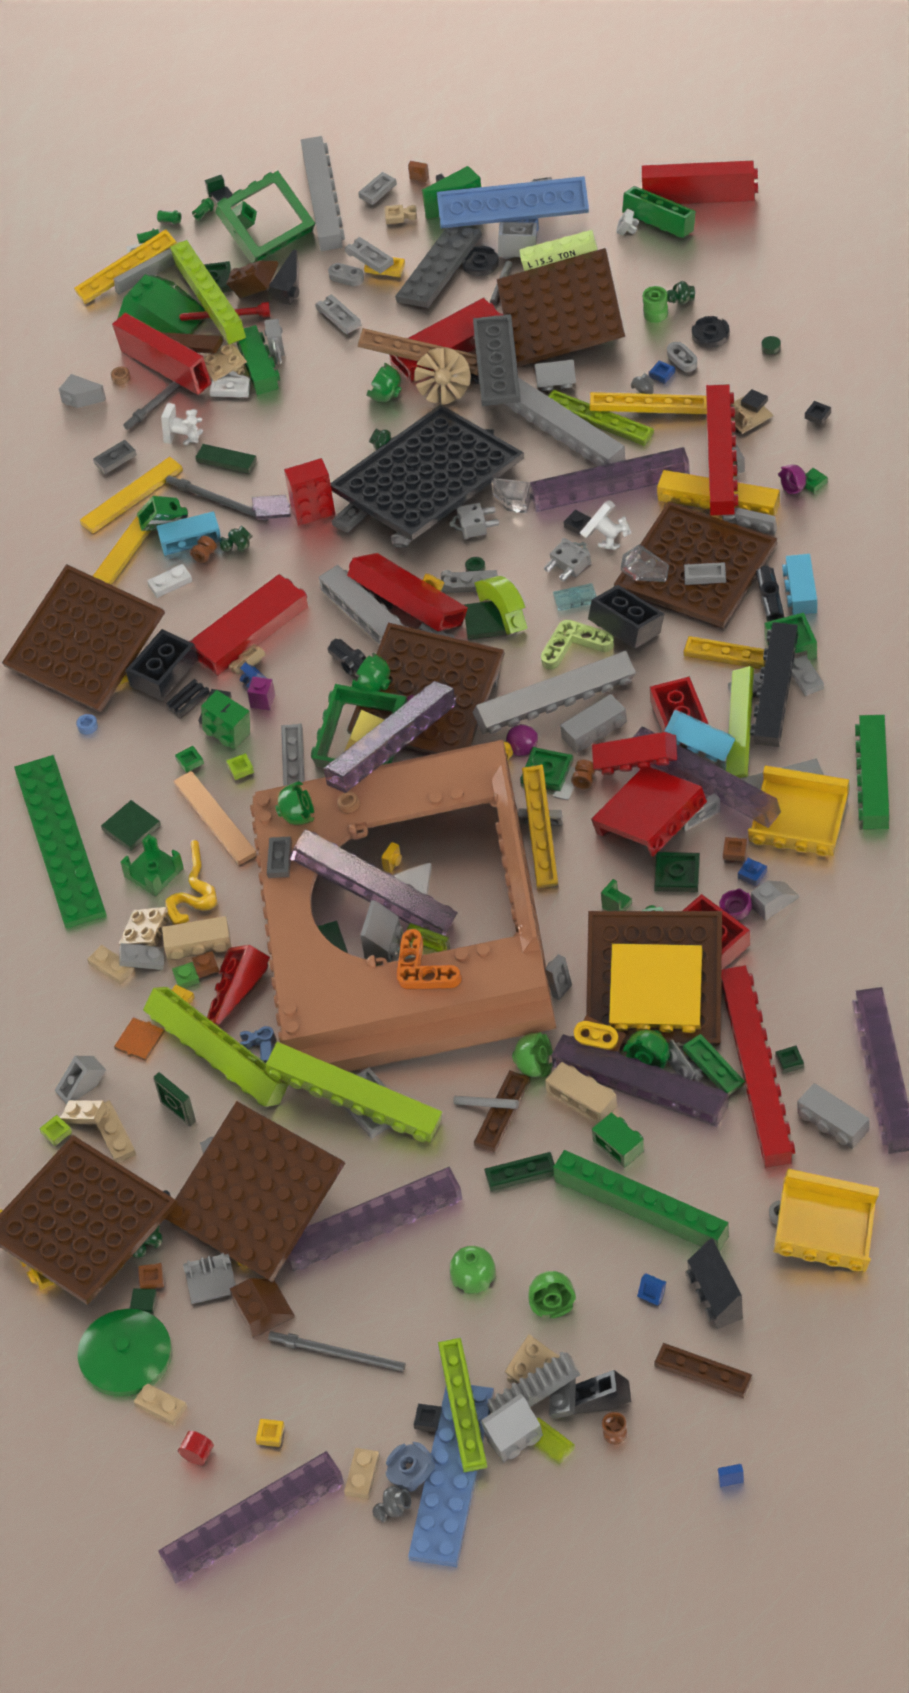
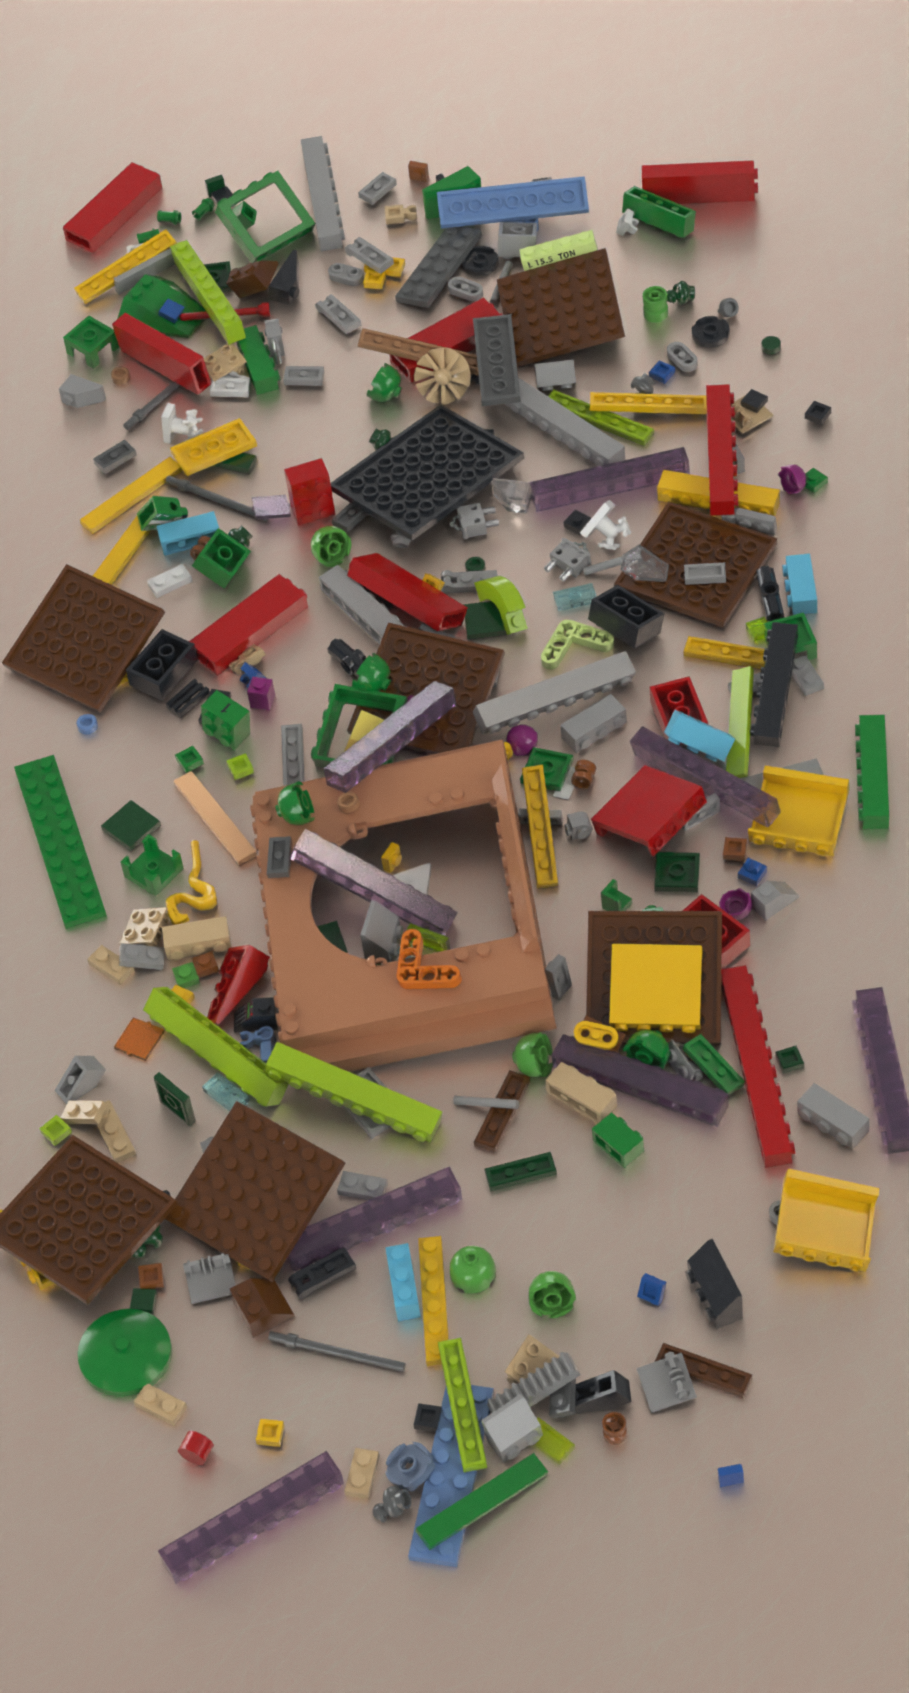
(90, 338): none -> green panel
(112, 207): none -> red brick
(171, 310): none -> blue tile
(198, 343): reddish brown tile -> none
(213, 447): none -> yellow plate
(221, 558): none -> green brick
(224, 1092): none -> clear light blue plate
(255, 1015): none -> black slope
(304, 375): none -> light grey plate
(322, 1272): none -> black plate
(330, 545): none -> bright green cylinder
(361, 1186): none -> light grey plate
(374, 279): none -> yellow plate
(403, 1282): none -> medium azure brick
(433, 1296): none -> yellow plate
(465, 289): none -> light grey plate
(481, 1501): none -> green tile
(578, 825): none -> light grey plate
(602, 566): none -> light grey bar
(634, 752): red brick -> none
(639, 1200): green brick -> none
(666, 1382): none -> light grey hinge
(728, 307): none -> dark grey tile
(756, 628): none -> clear neon green tile

